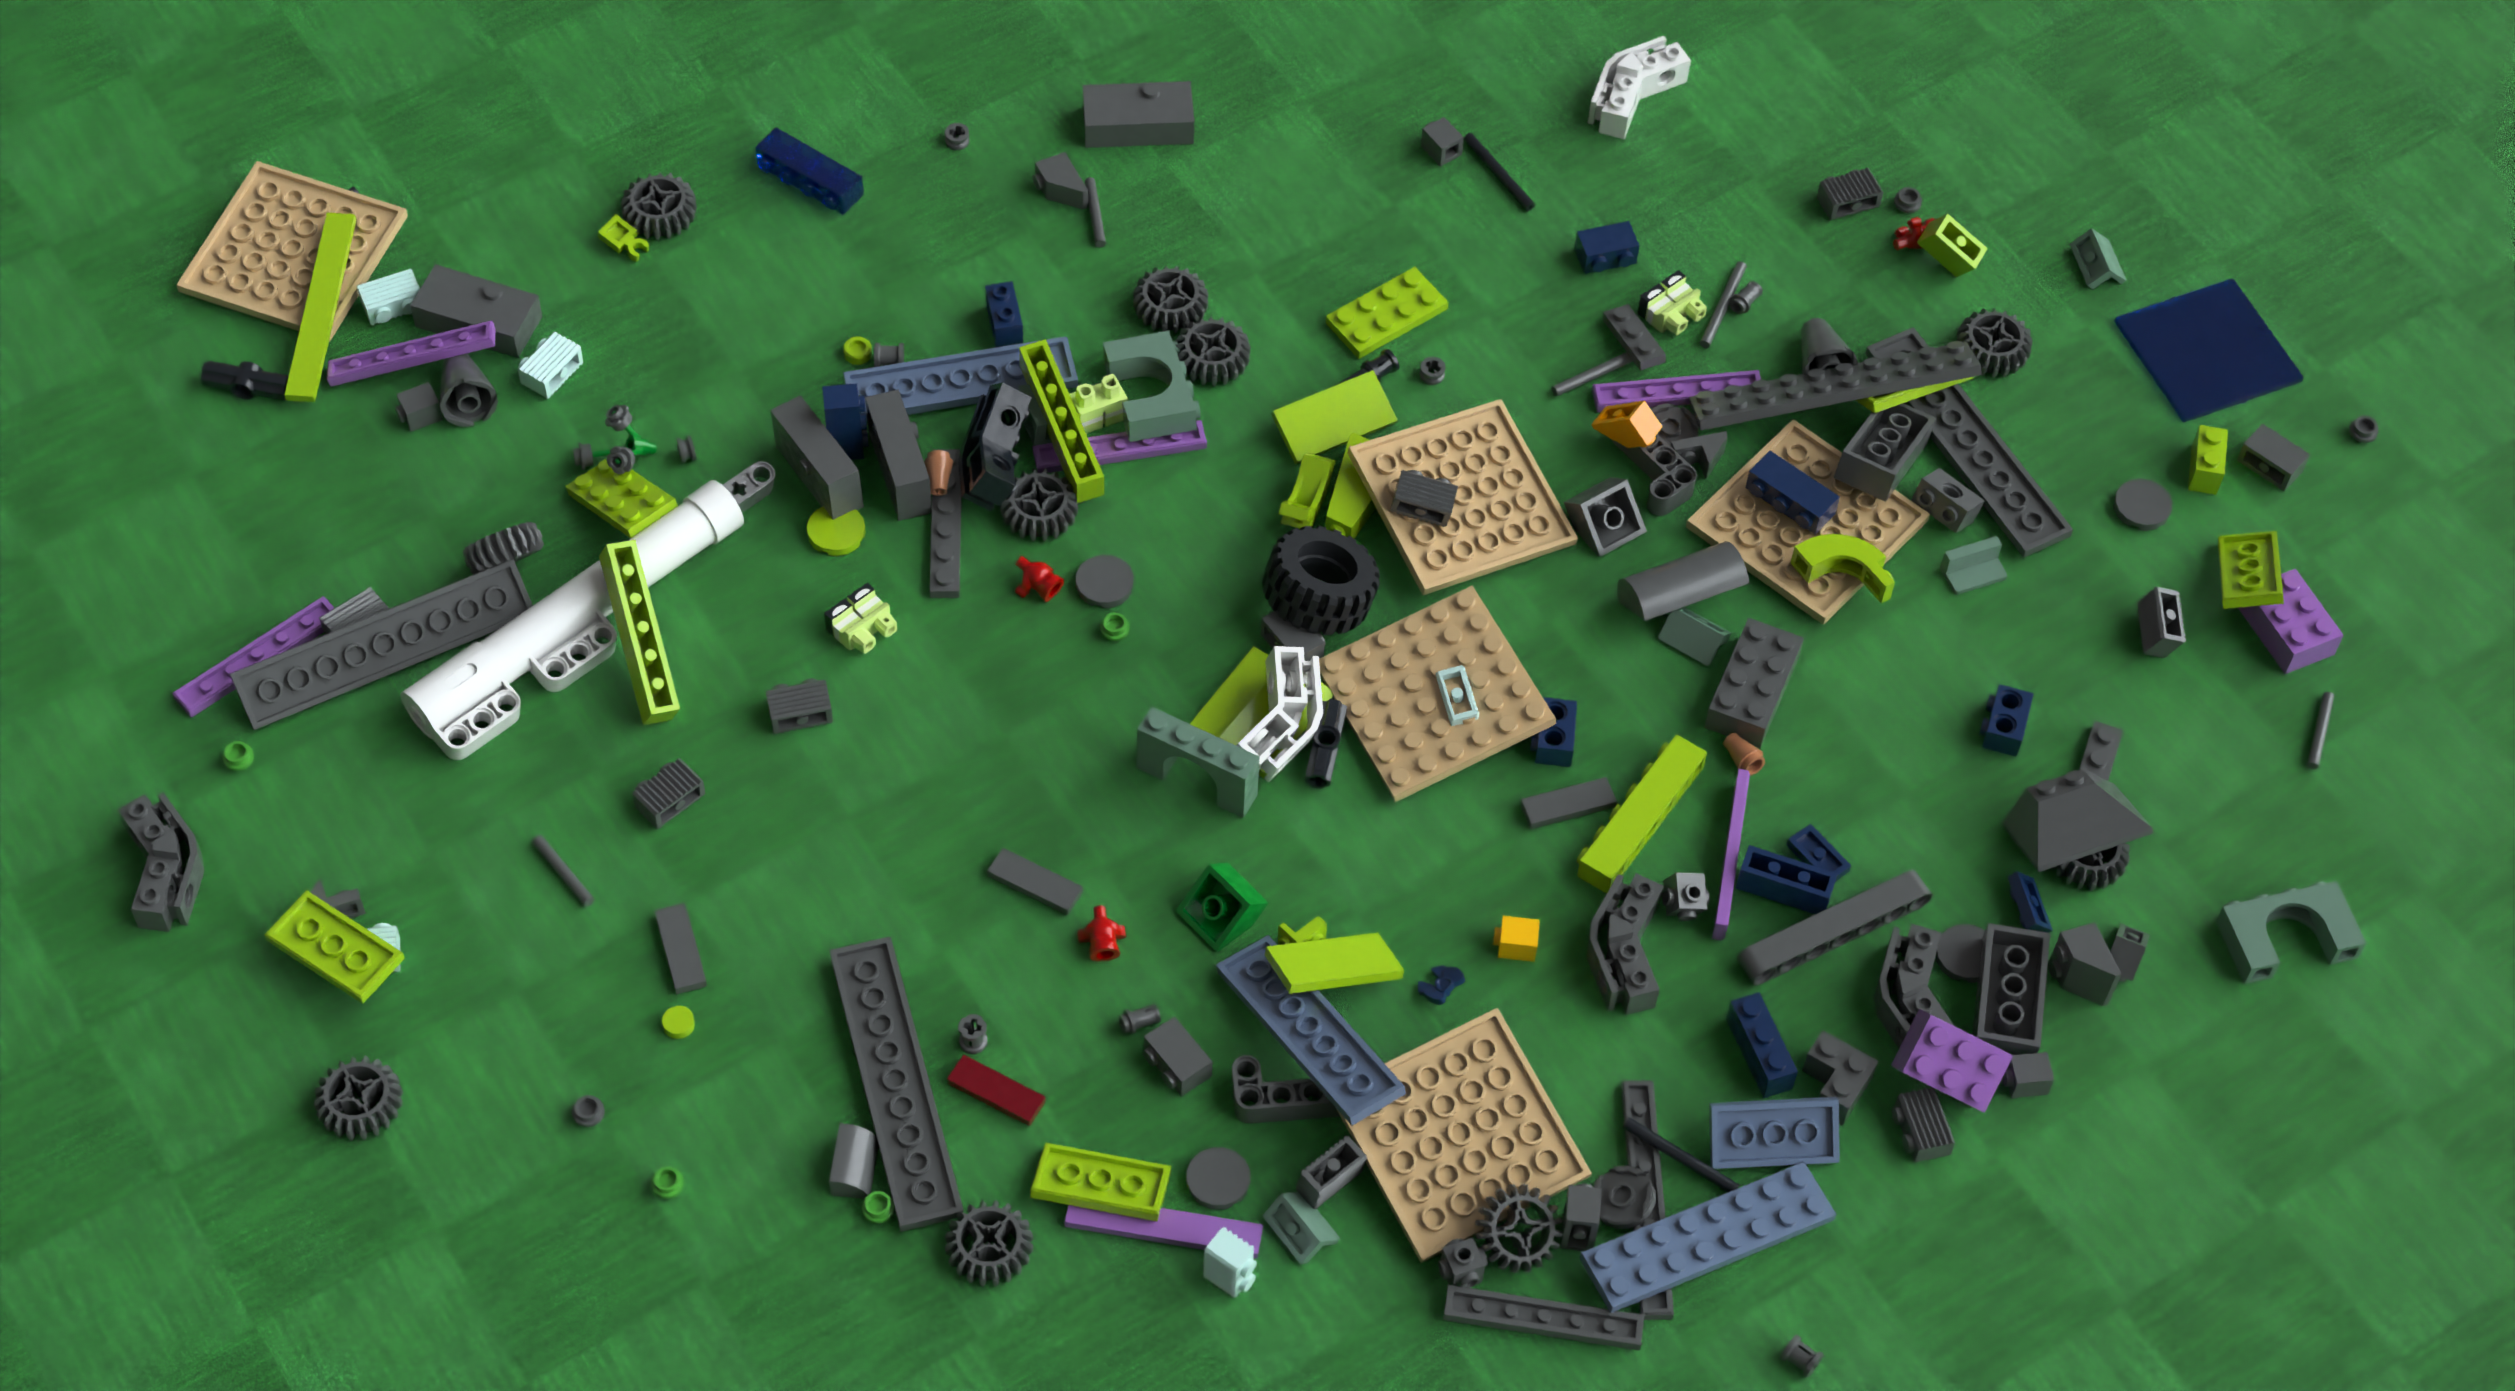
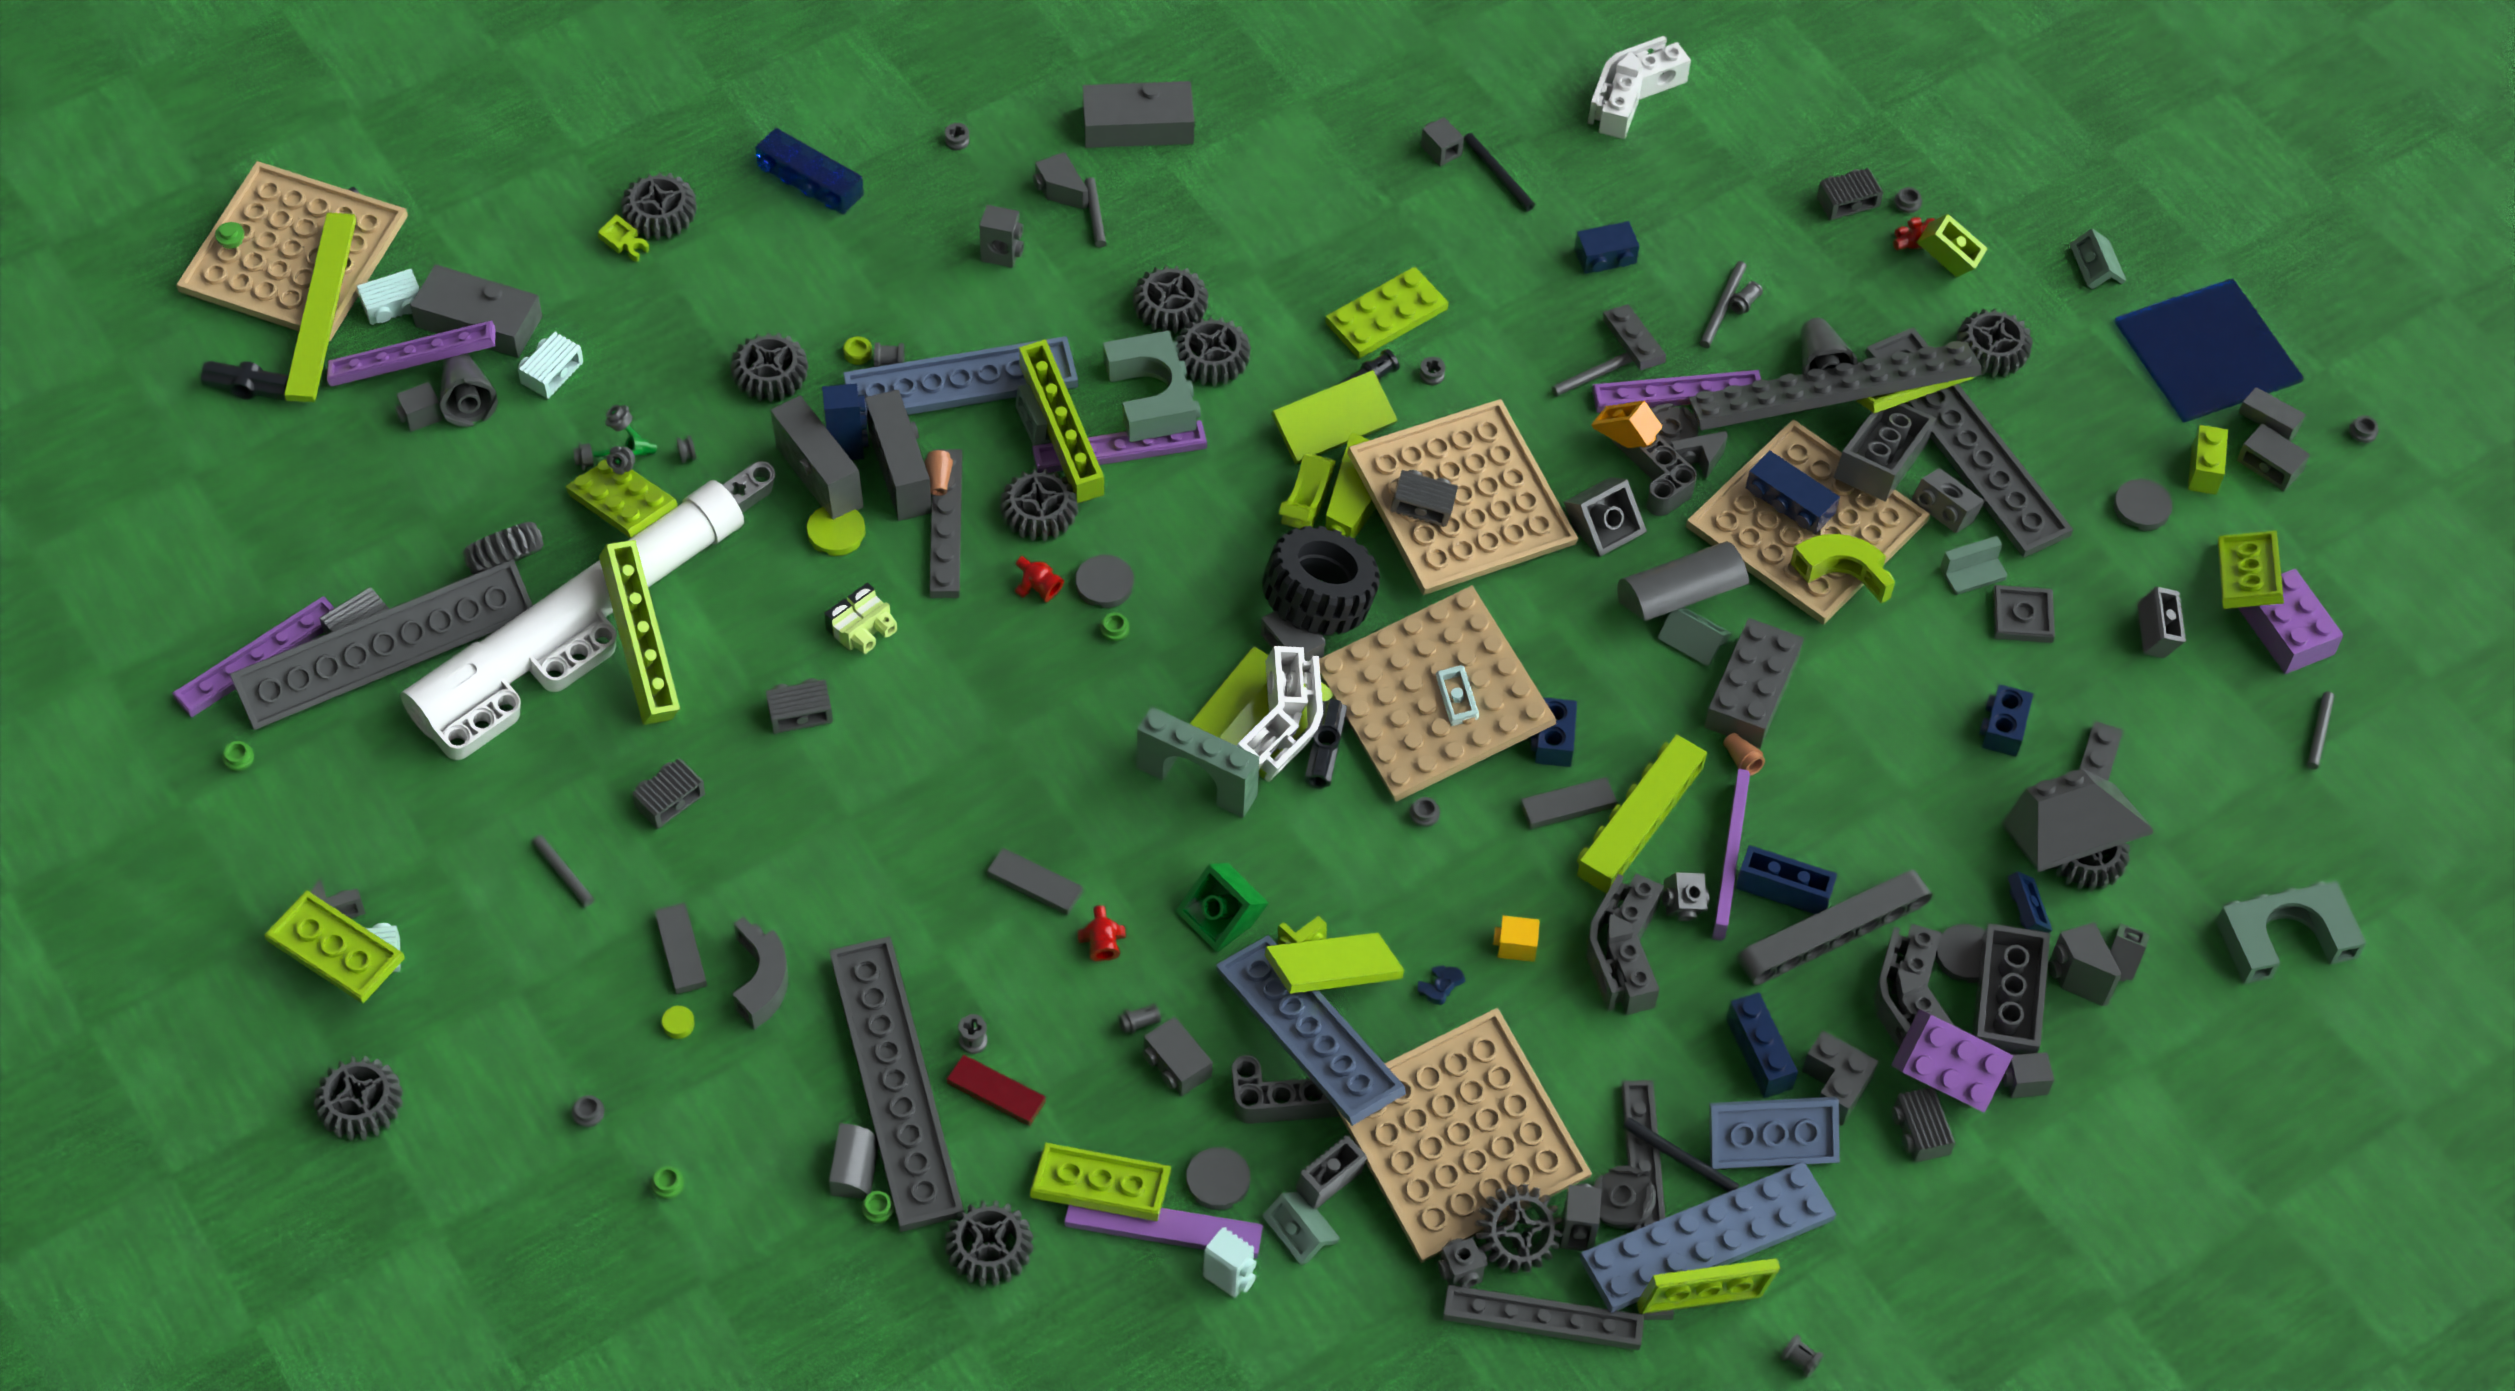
(164, 887): dark grey brick -> none
(230, 235): none -> bright green plate
(767, 375): none -> dark grey gear
(767, 989): none -> dark grey arch
(986, 453): black brick -> none
(1000, 236): none -> dark grey brick
(1004, 314): dark blue brick -> none
(1099, 403): yellowish green hips -> none
(1424, 812): none -> dark grey plate
(1670, 302): yellowish green hips -> none
(1707, 1286): none -> lime tile
(1815, 850): dark blue plate -> none
(2023, 613): none -> dark grey tile
(2273, 413): none -> dark grey brick

